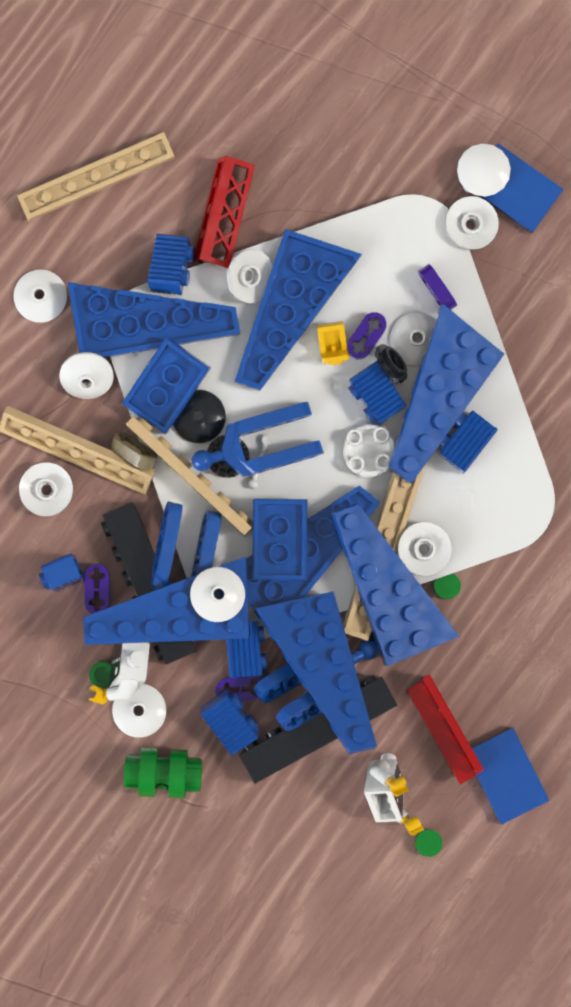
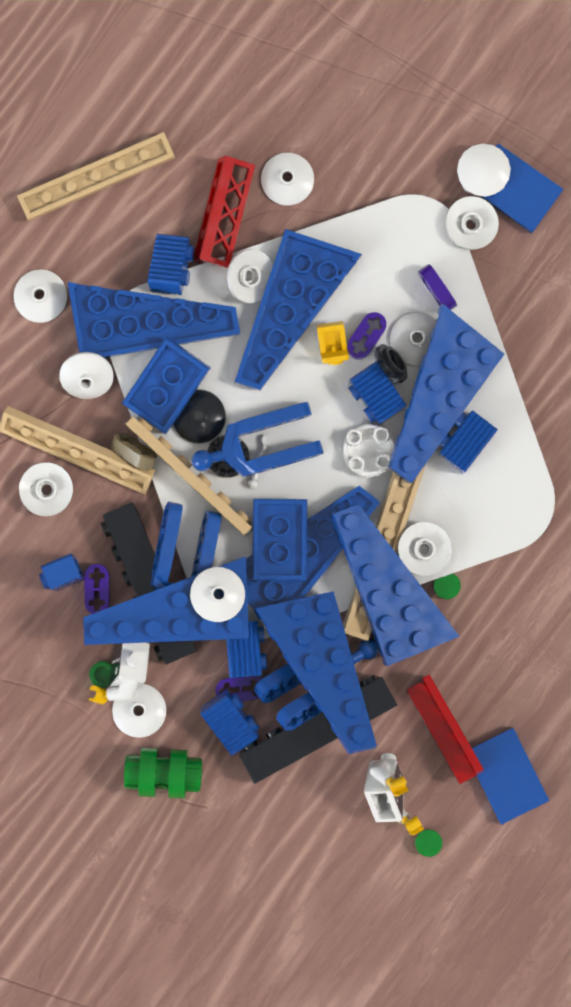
(289, 192): none -> white dish

